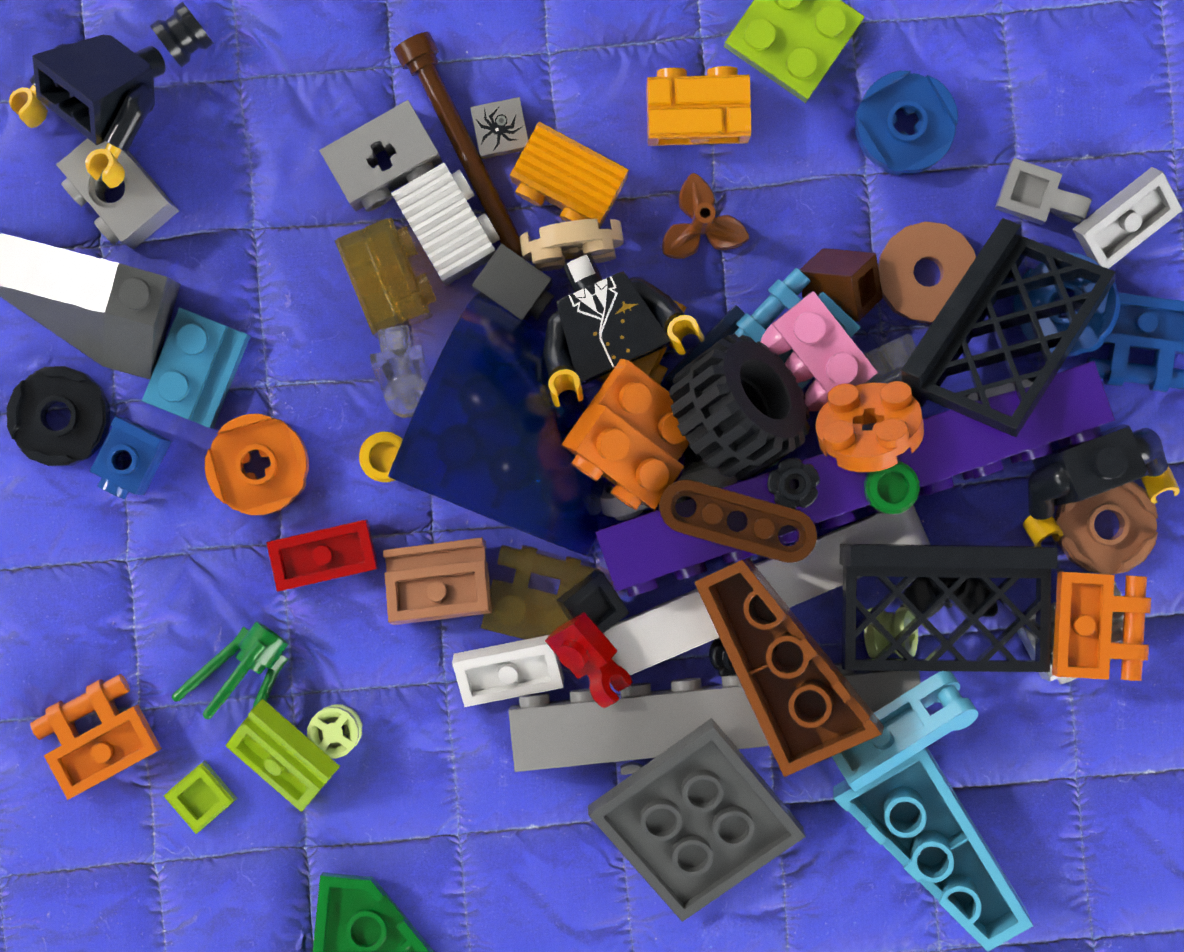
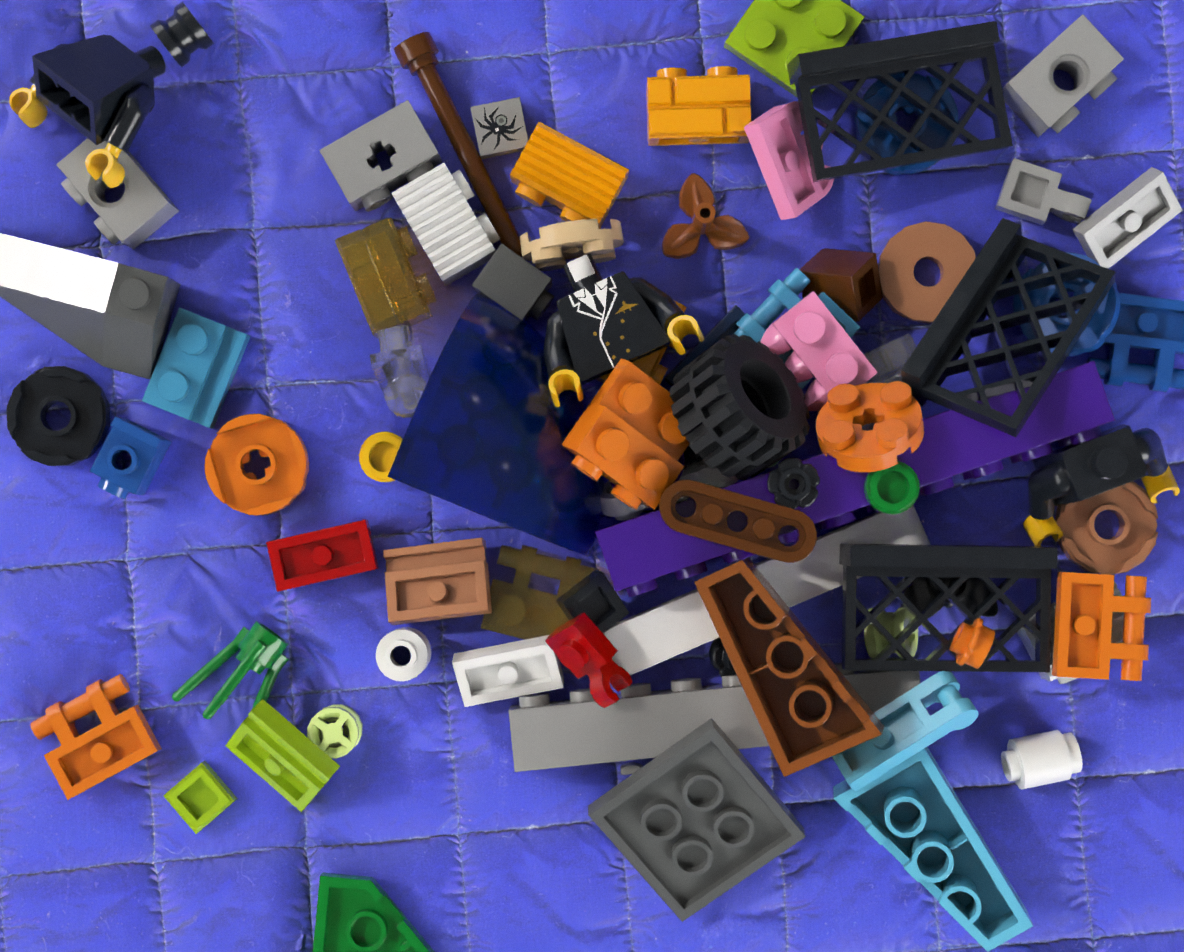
(416, 643): none -> white brick
(785, 160): none -> bright pink plate
(892, 57): none -> black fence
(972, 643): none -> orange plate
(1041, 759): none -> white brick
(1082, 54): none -> light grey brick

